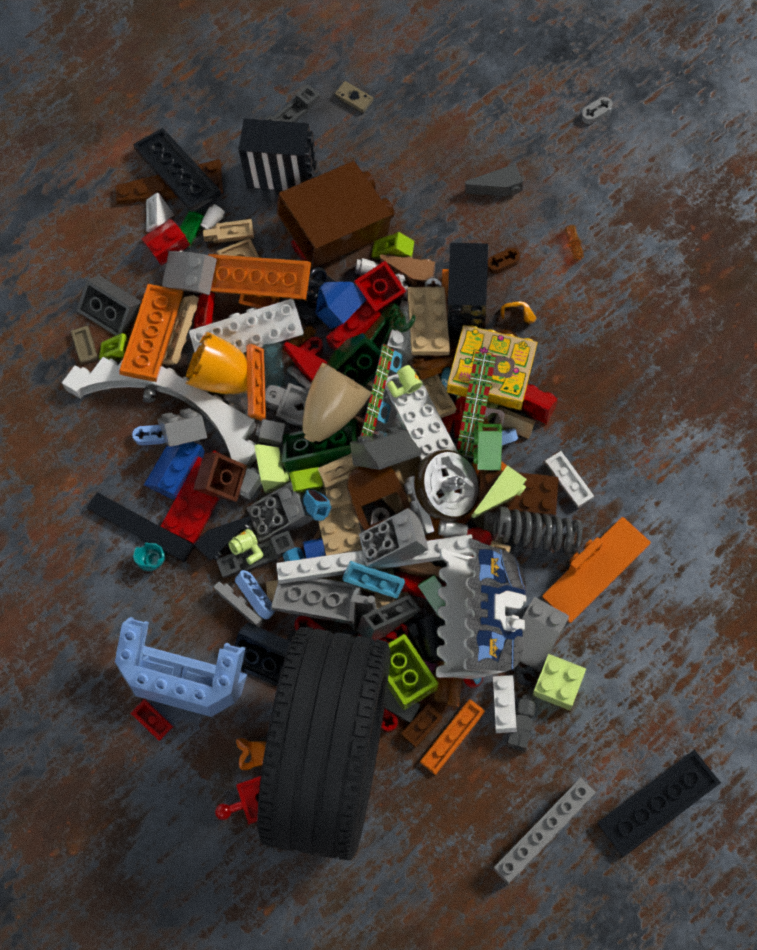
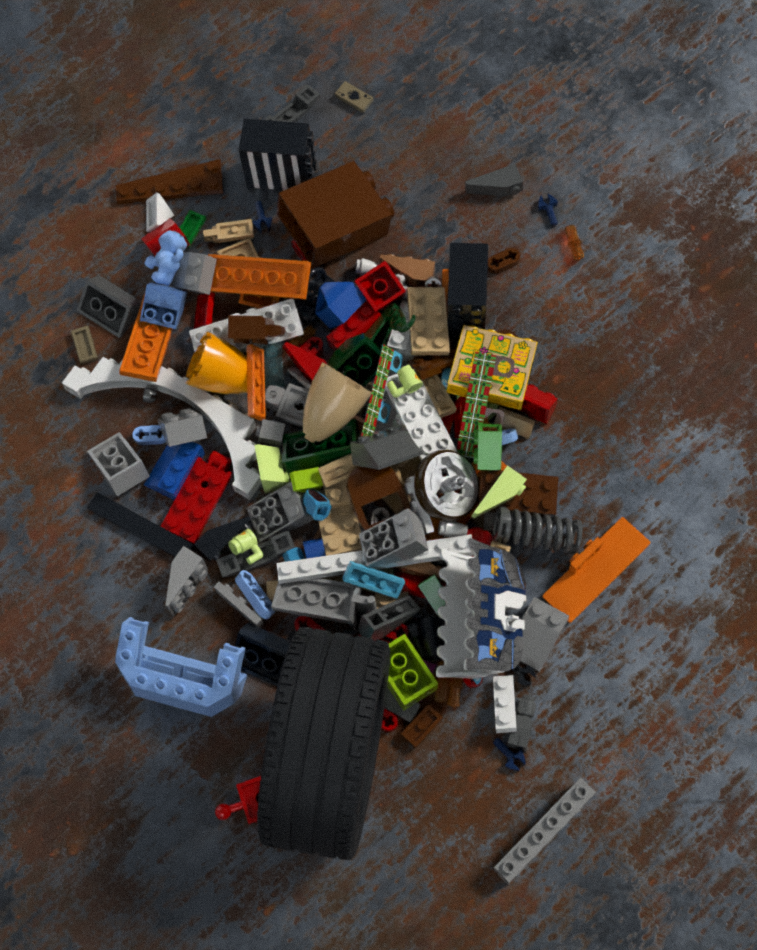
(114, 348): lime slope -> none
(118, 463): none -> light grey slope
(149, 556): teal hair -> none
(151, 719): red slope -> none
(163, 305): none -> medium blue slope
(167, 263): none -> light blue animal
(177, 169): black plate -> none
(180, 330): tan plate -> none
(185, 574): none -> light grey slope
(212, 217): white cone -> none
(220, 476): copper slope -> none
(253, 328): none -> reddish brown hinge
(256, 749): orange piece -> none
(261, 218): none -> dark blue bar
(394, 244): lime slope -> none
(452, 737): orange tile -> none
(510, 755): none -> dark blue bar
(528, 315): light orange piece -> none
(549, 208): none -> dark blue bar
(559, 682): yellowish green piece -> none
(569, 479): white plate -> none
(595, 109): light grey beam -> none
(658, 803): black plate -> none

